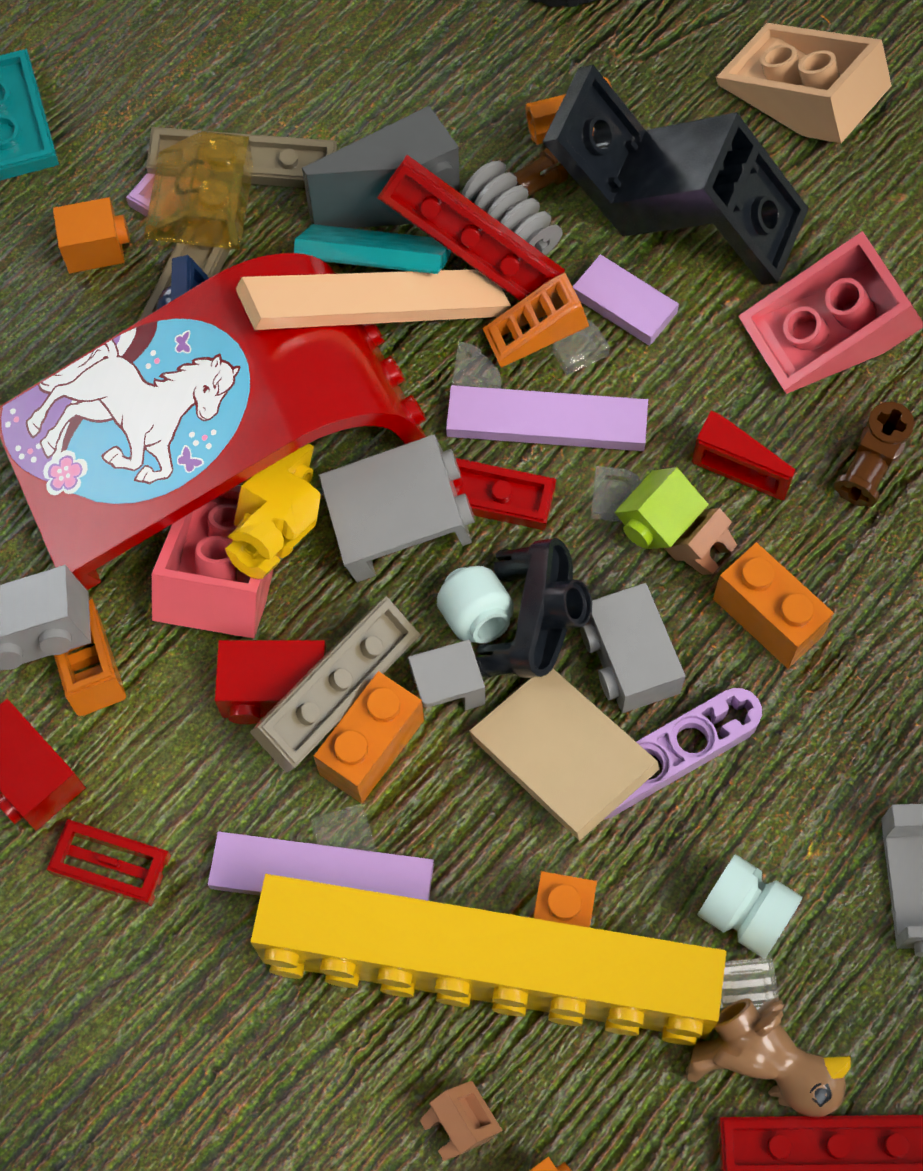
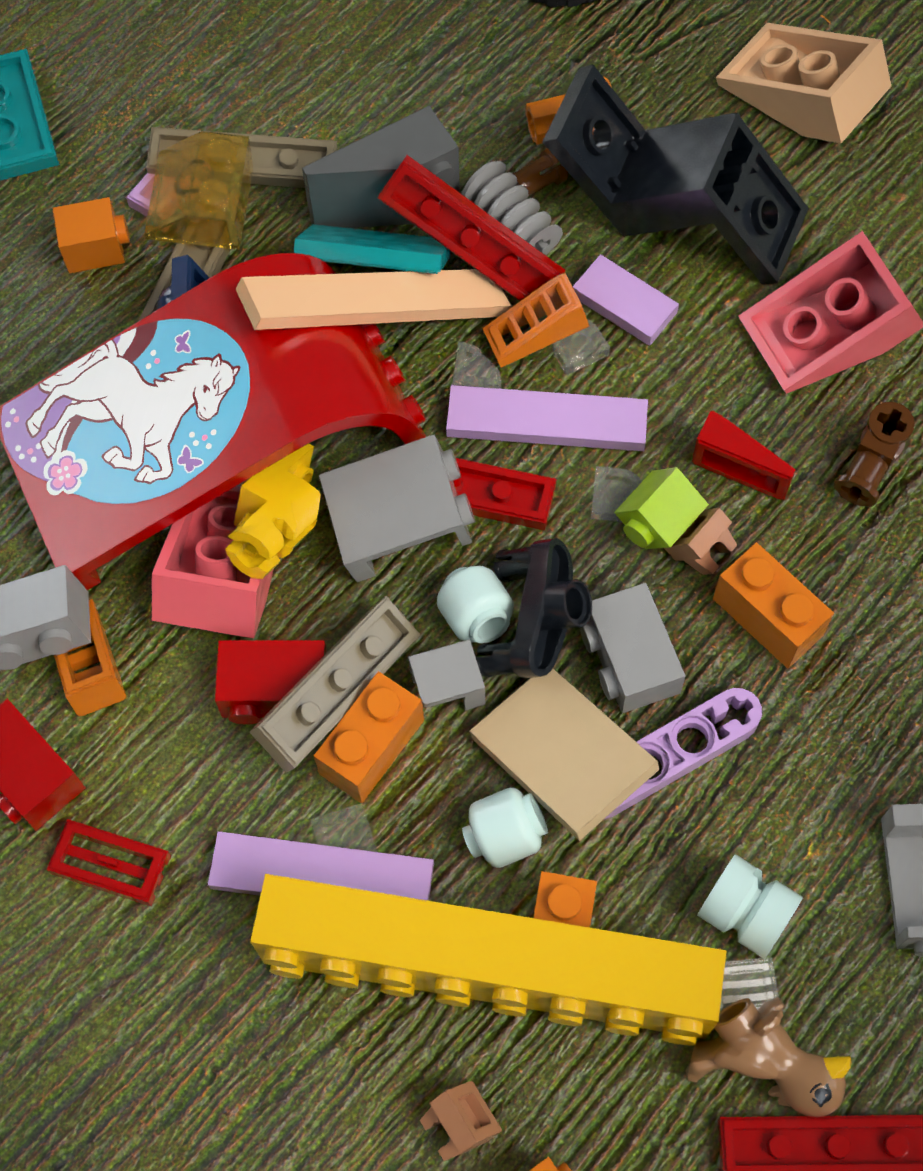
(505, 827): none -> light aqua head

